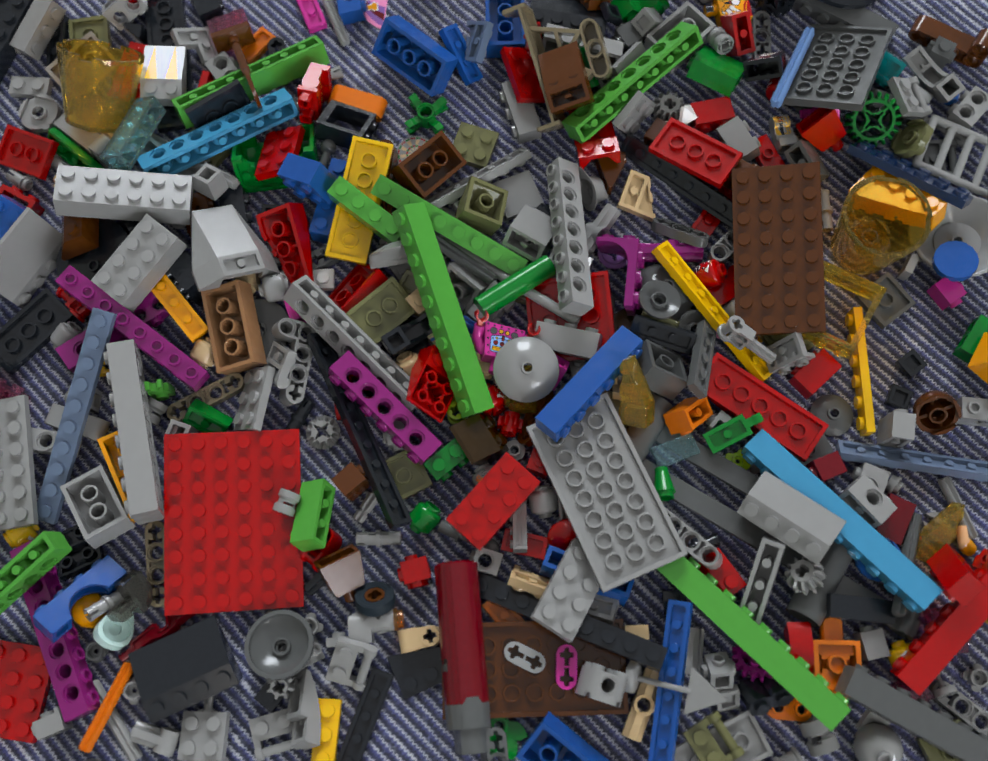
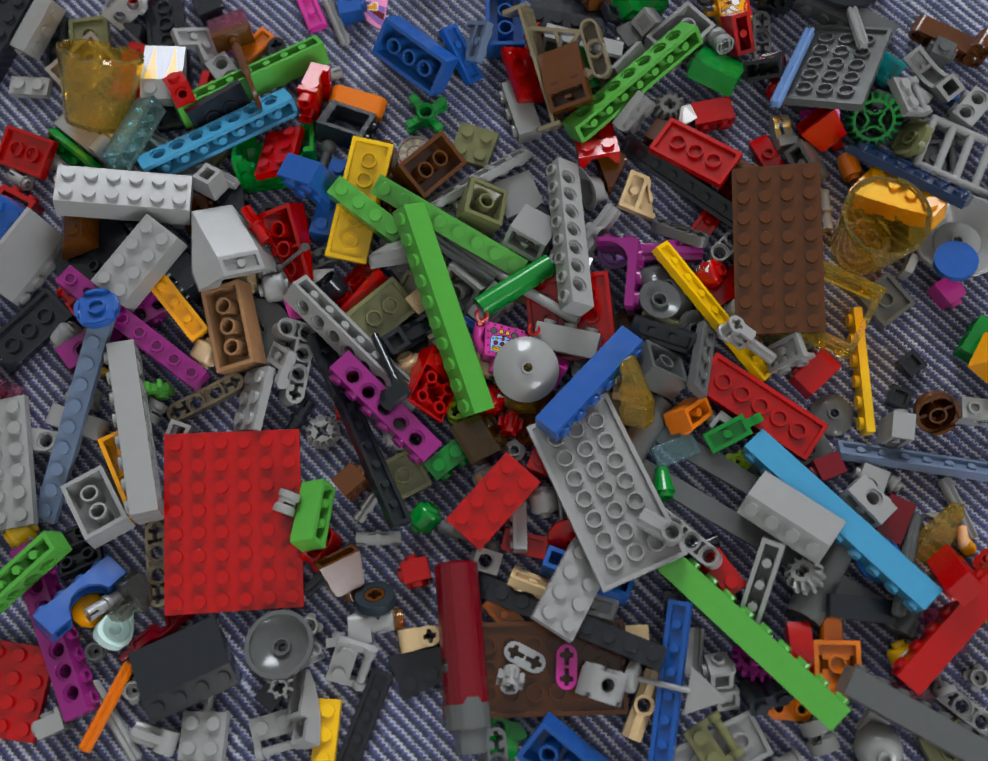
(28, 111): light grey plate -> none
(97, 308): none -> blue tile
(179, 89): none -> red brick
(206, 418): green slope -> none
(256, 225): none -> red axle
(304, 247): none -> dark grey hinge
(332, 285): none -> black piece
(399, 389): none -> black piece
(510, 679): none -> light grey gear
(657, 525): none -> light grey piece
(736, 135): light grey brick -> none
(849, 167): none -> orange brick
(857, 27): none -> light grey axle
(872, 643): light grey brick -> none

